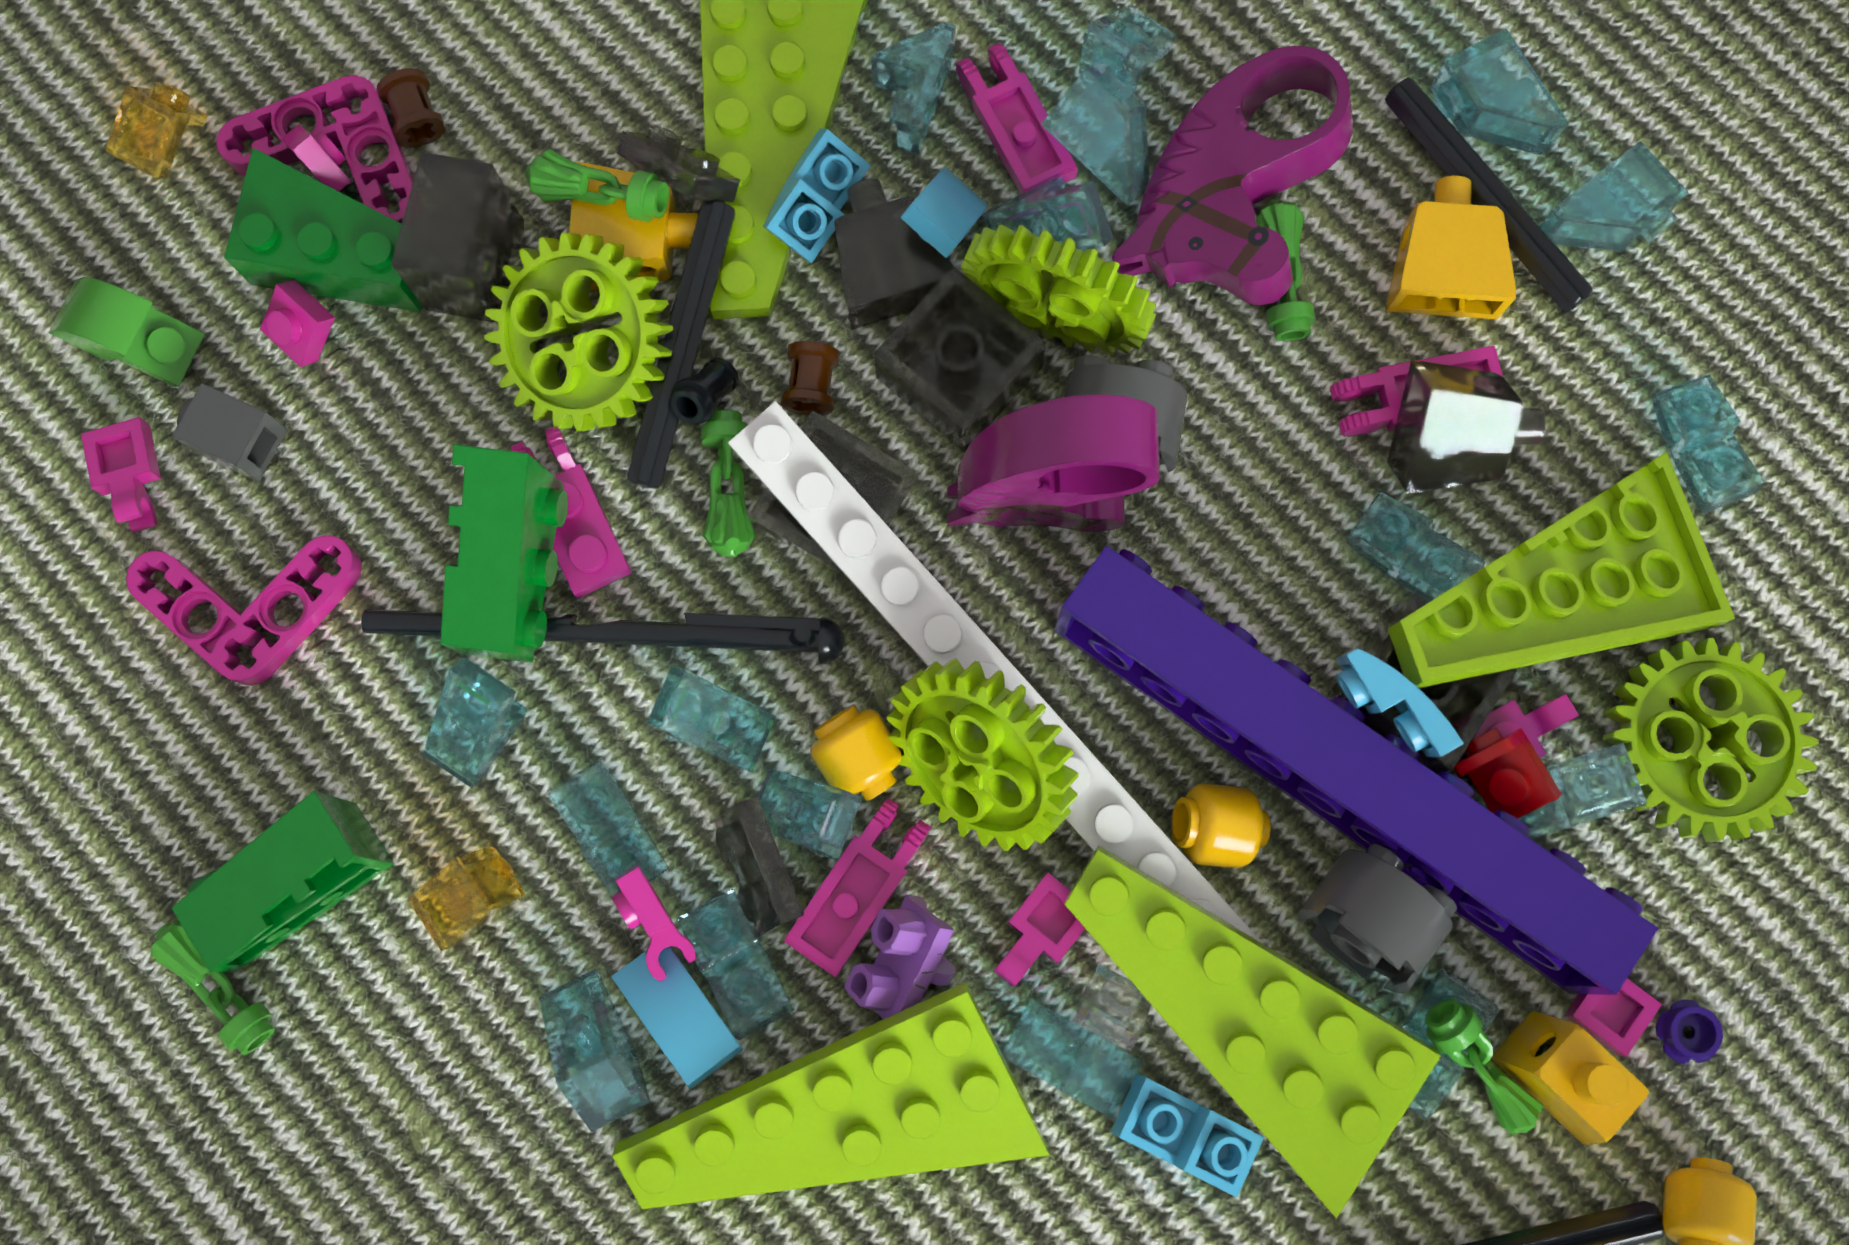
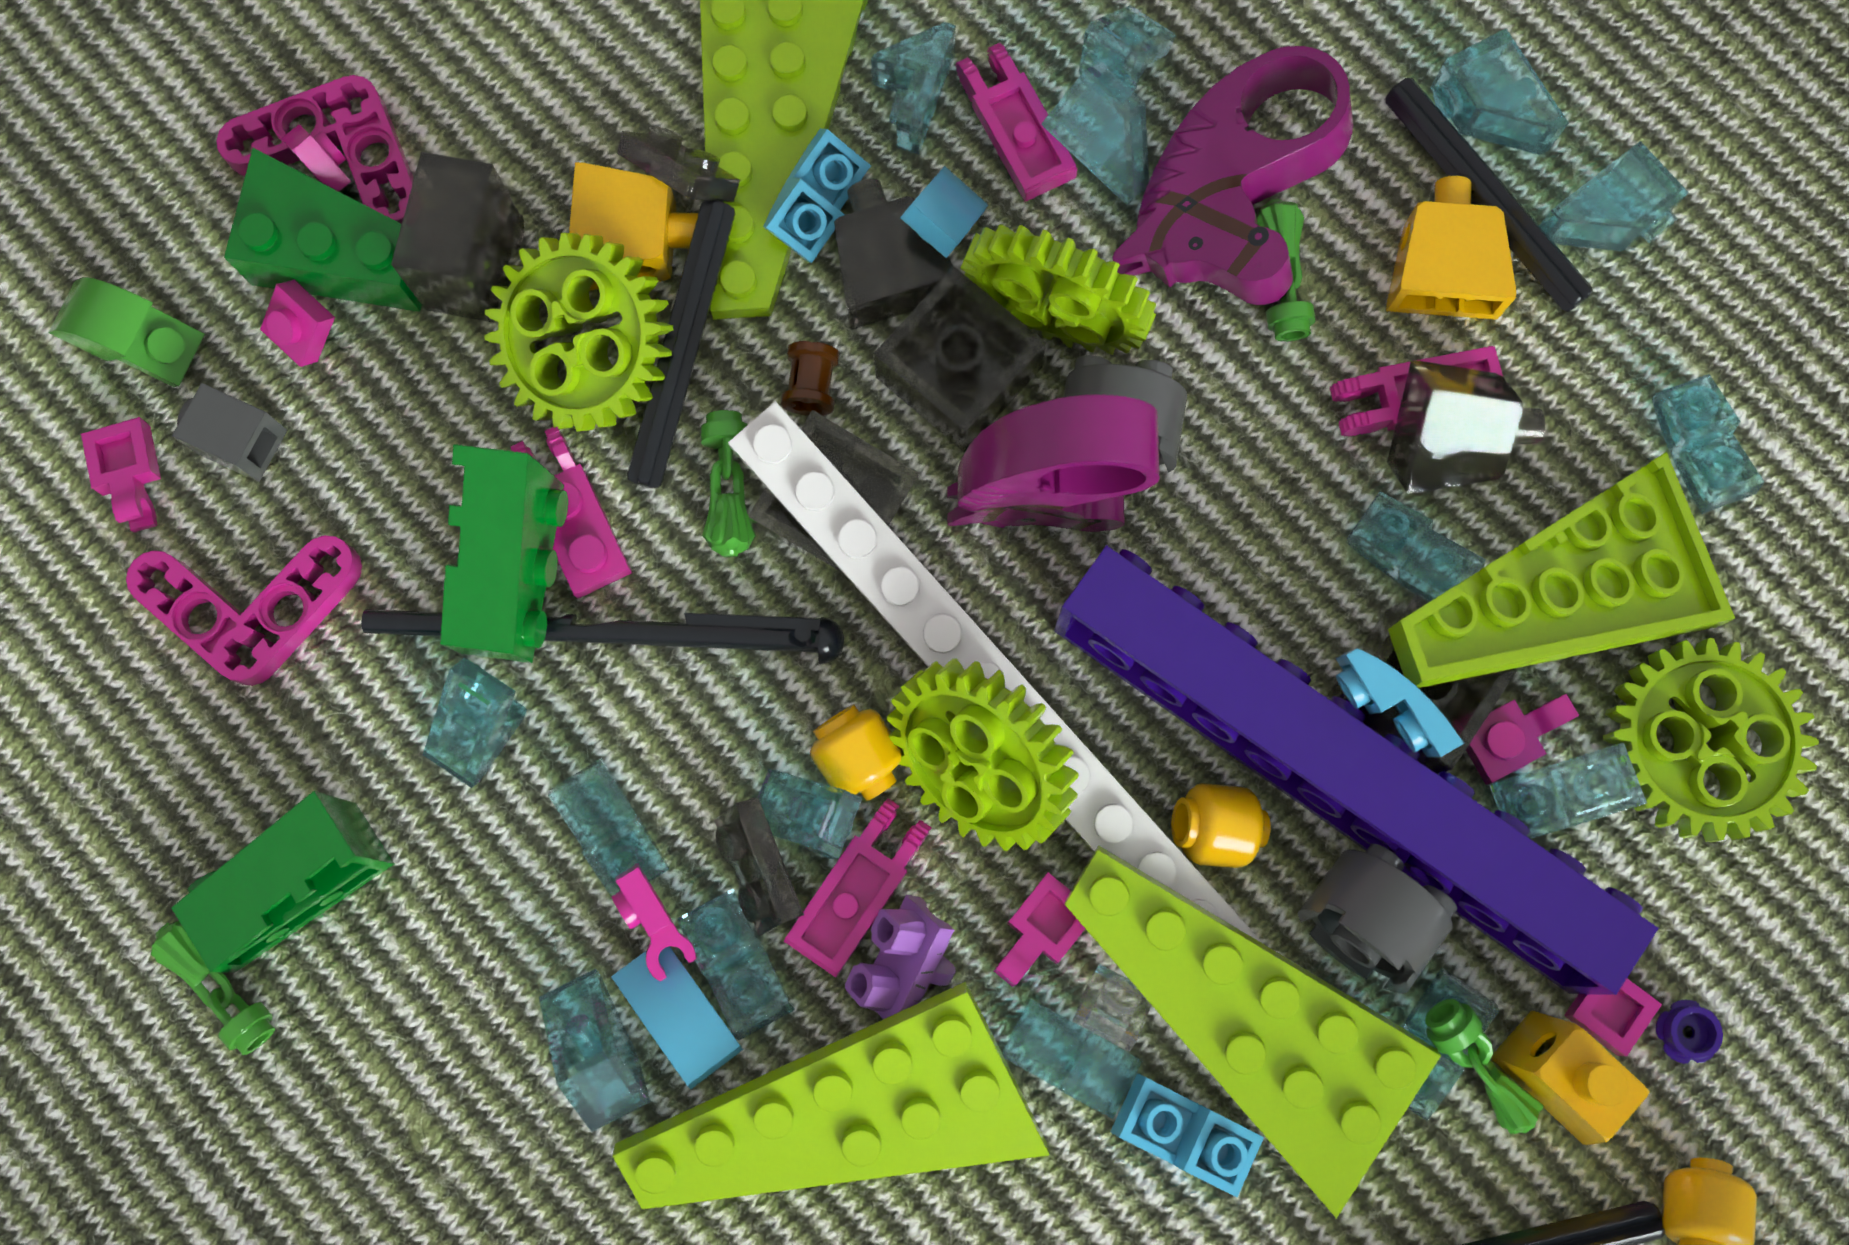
(151, 127): clear yellow bracket -> none
(411, 108): reddish brown bush -> none
(465, 895): clear yellow bracket -> none
(561, 179): bright green piece -> none
(697, 397): black pin -> none
(710, 719): clear light blue slope -> none
(1060, 210): clear light blue slope -> none
(1508, 773): red bracket -> none

